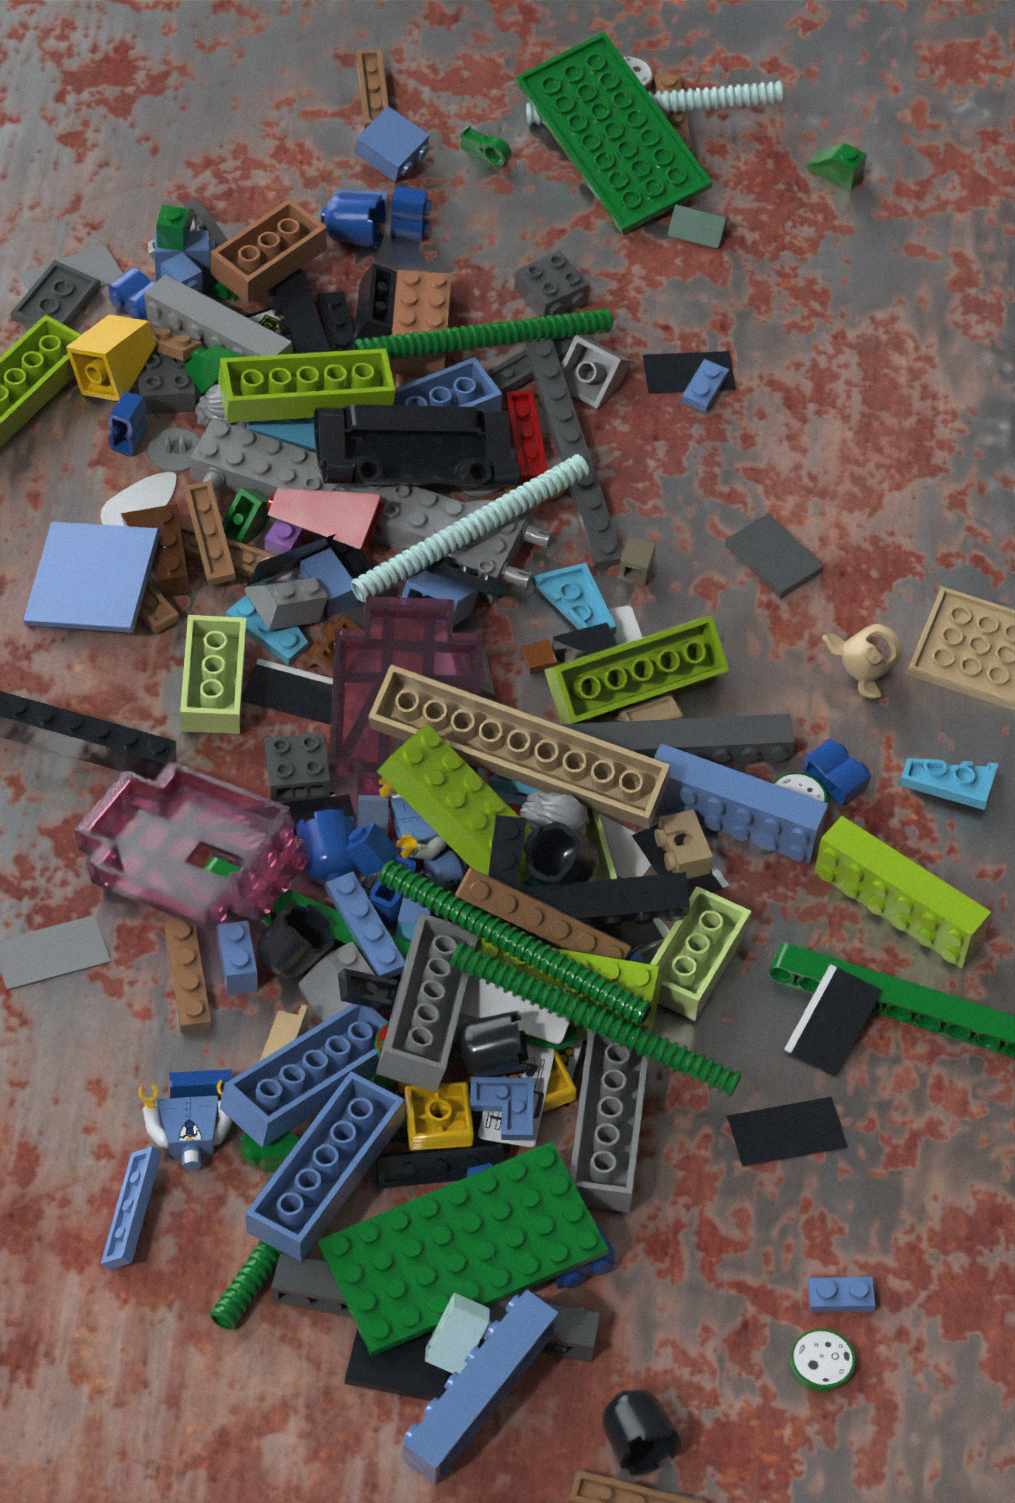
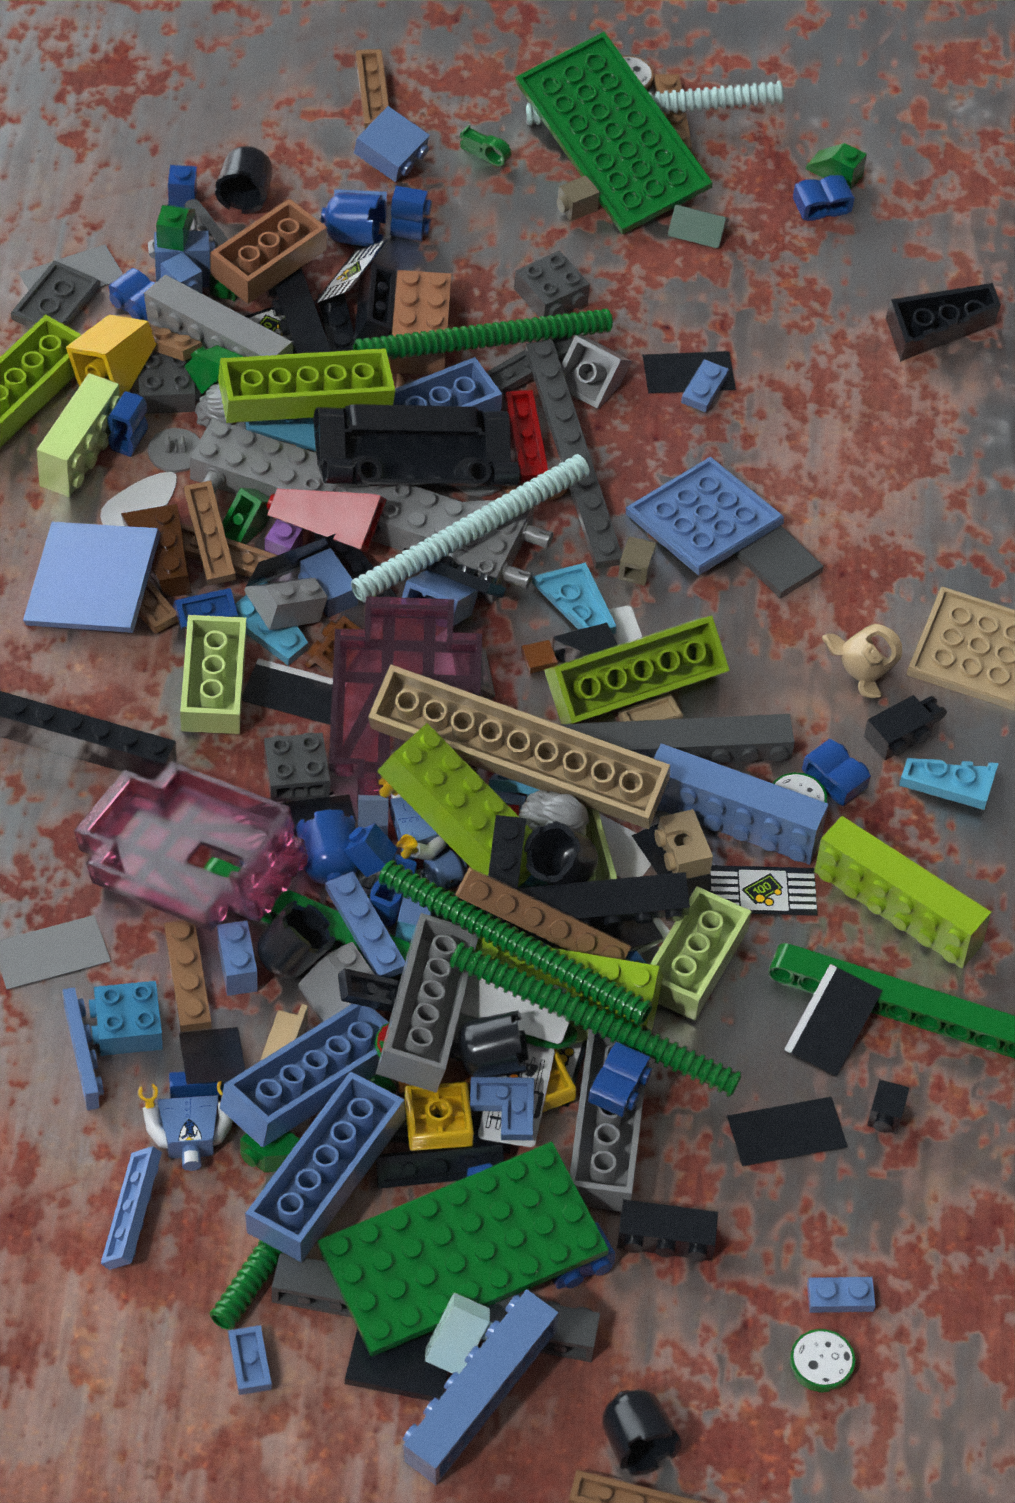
(77, 436): none -> yellowish green brick
(85, 1059): none -> medium blue plate
(126, 1018): none -> dark azure brick
(182, 184): none -> blue brick
(208, 604): none -> blue panel
(211, 1055): none -> black sticker
(244, 179): none -> black cylinder
(249, 1360): none -> medium blue plate
(350, 271): none -> sticker
(578, 198): none -> dark tan brick
(620, 1079): none -> blue brick
(667, 1230): none -> black brick
(704, 515): none -> medium blue tile
(767, 888): none -> sticker
(823, 197): none -> blue brick
(888, 1107): none -> black brick
(903, 725): none -> black brick
(940, 317): none -> black wedge

